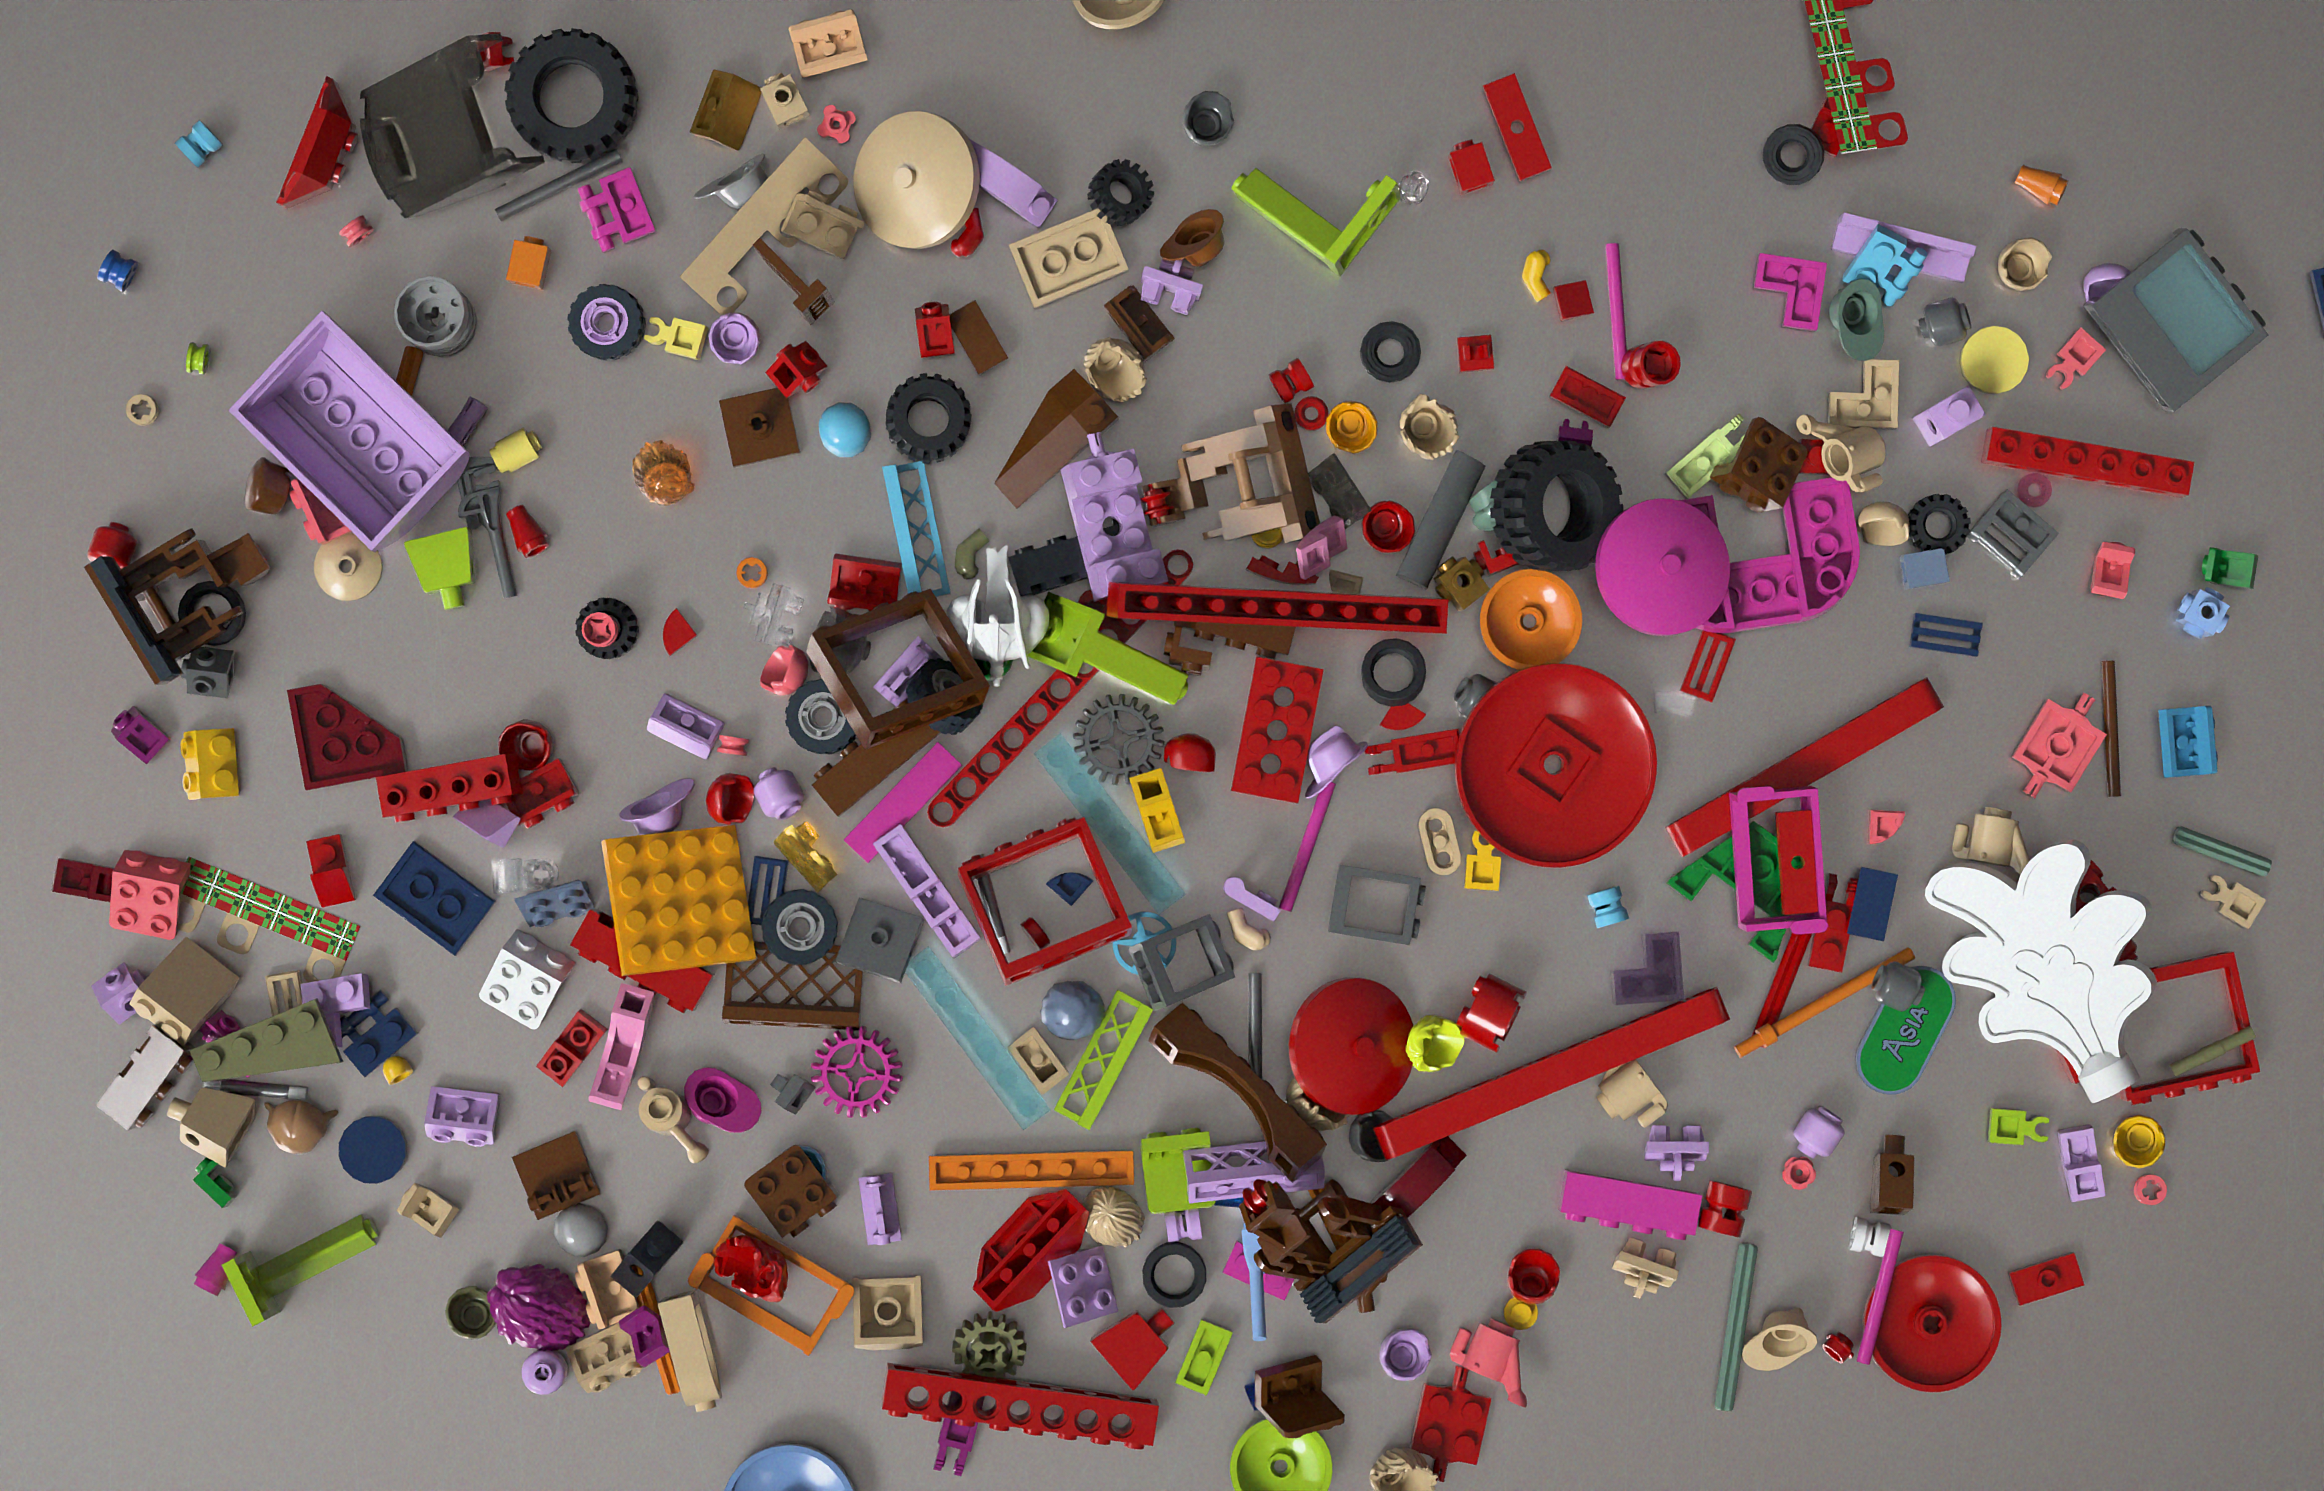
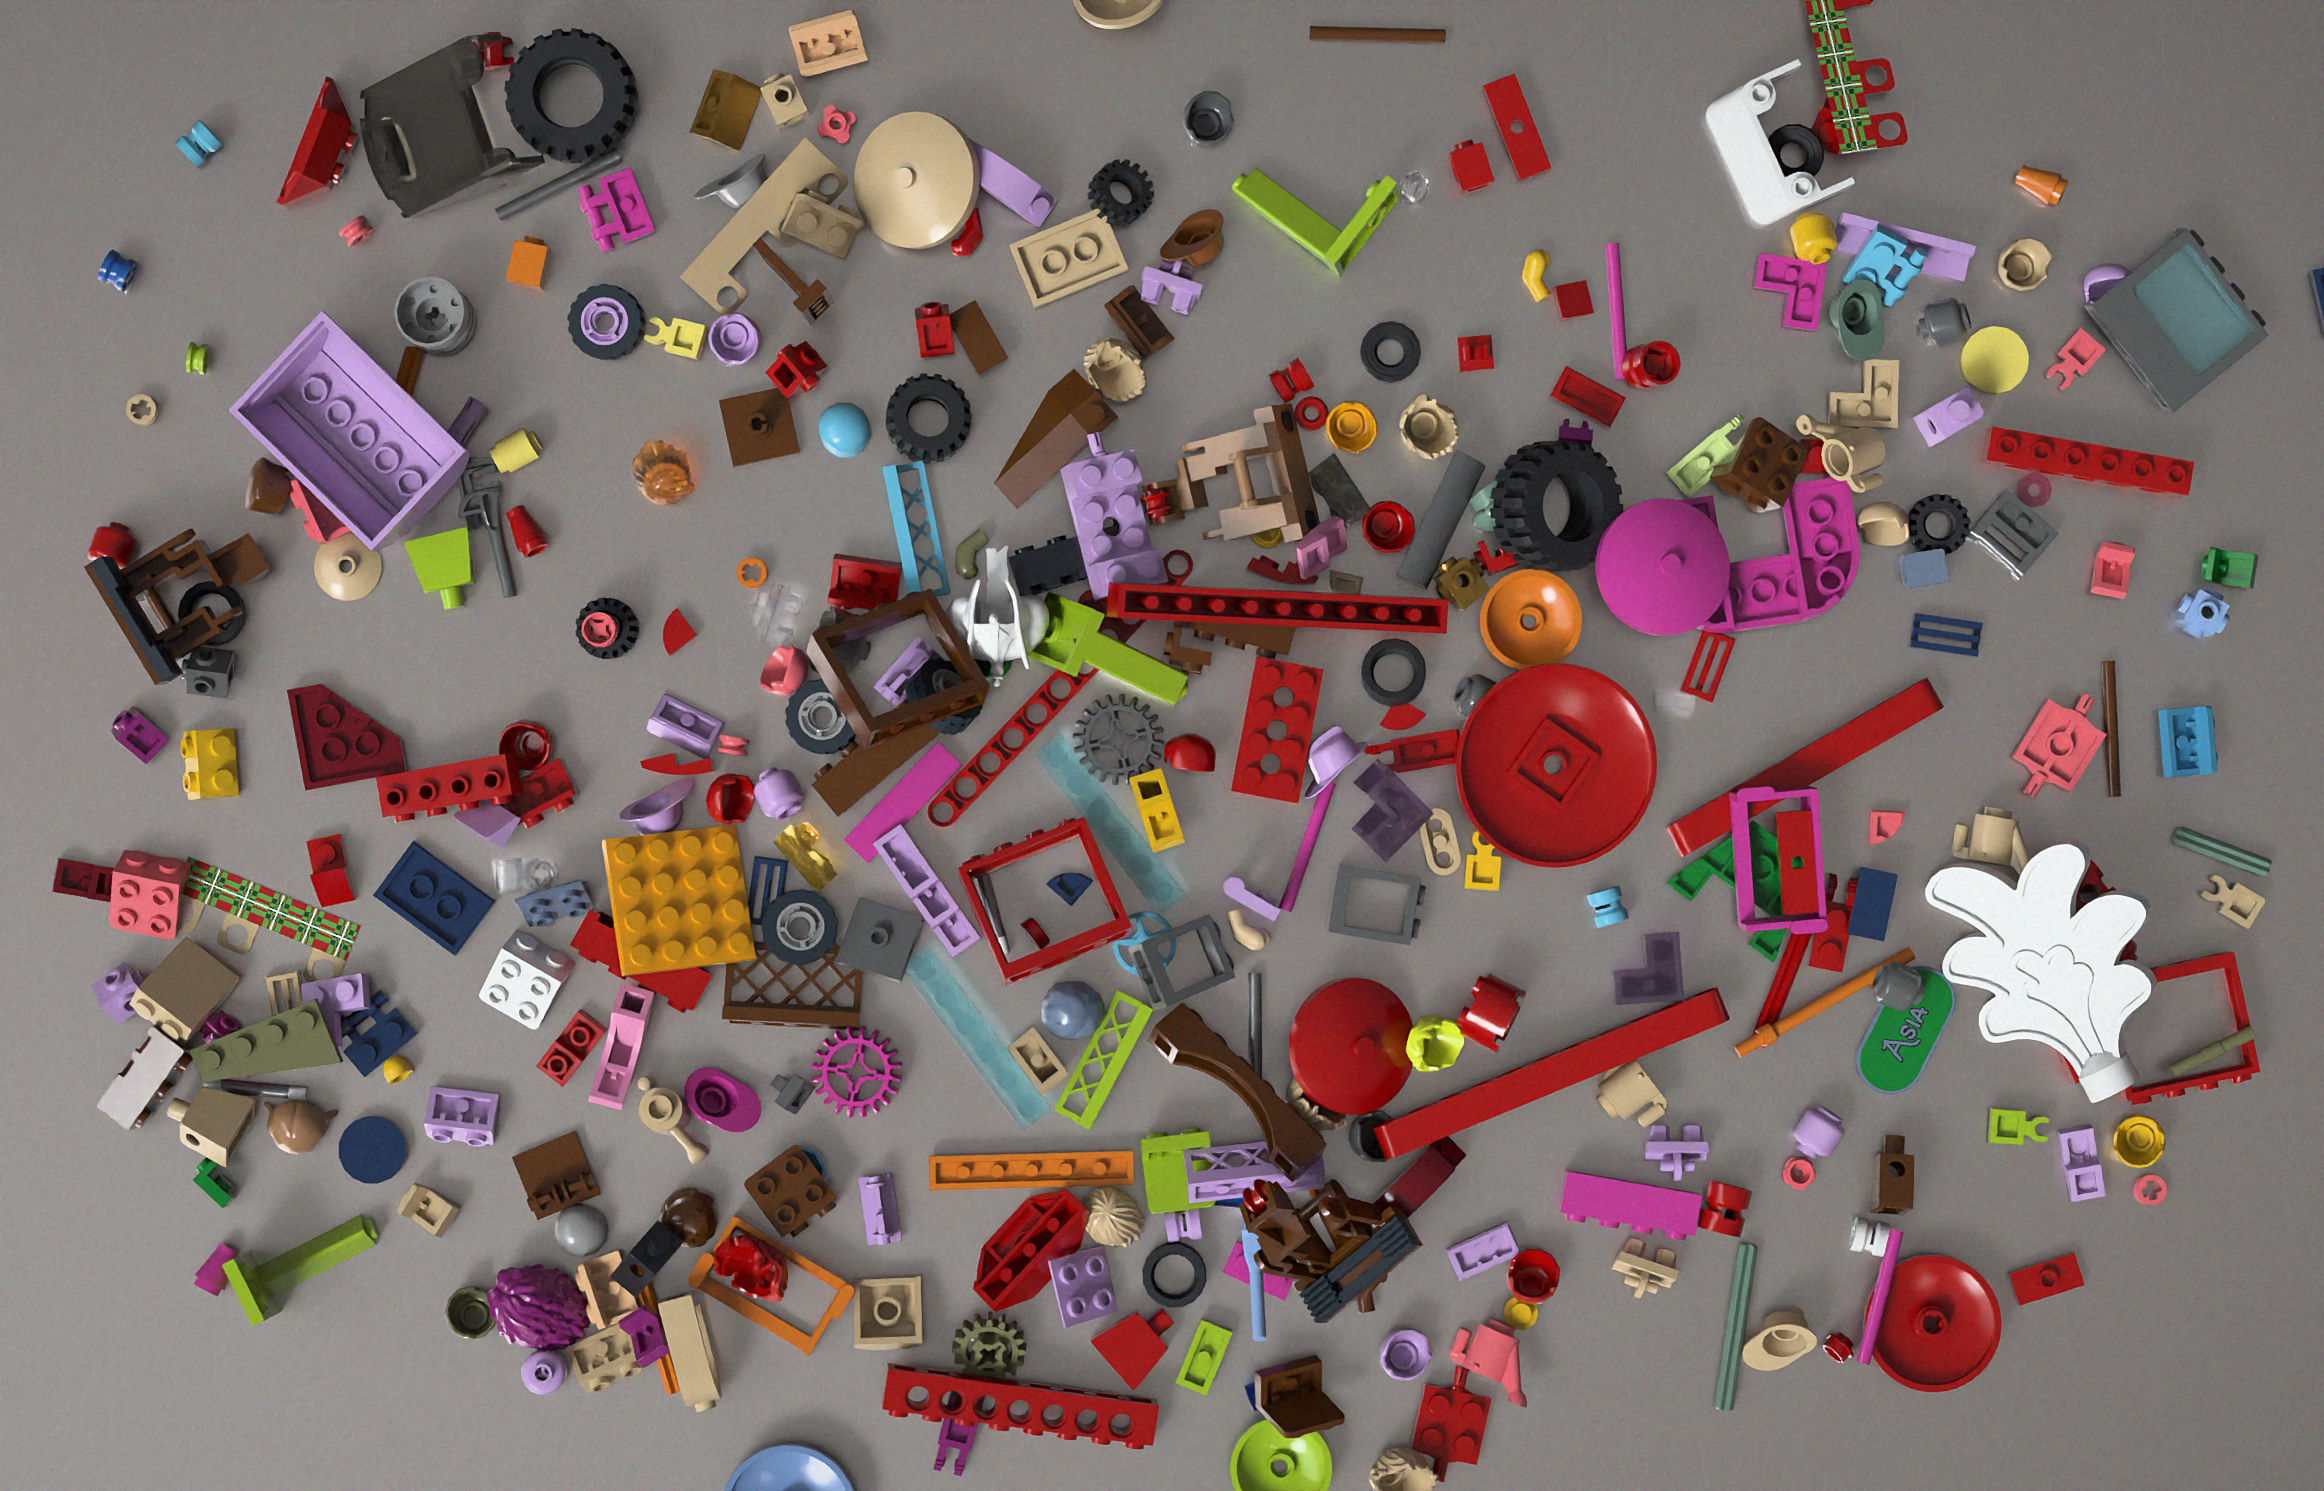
(669, 765): none -> red slope
(690, 1216): none -> reddish brown hair
(1377, 34): none -> reddish brown bar
(1395, 813): none -> clear purple brick
(1483, 1251): none -> lavender plate
(1750, 159): none -> white windscreen
(1813, 237): none -> yellow head

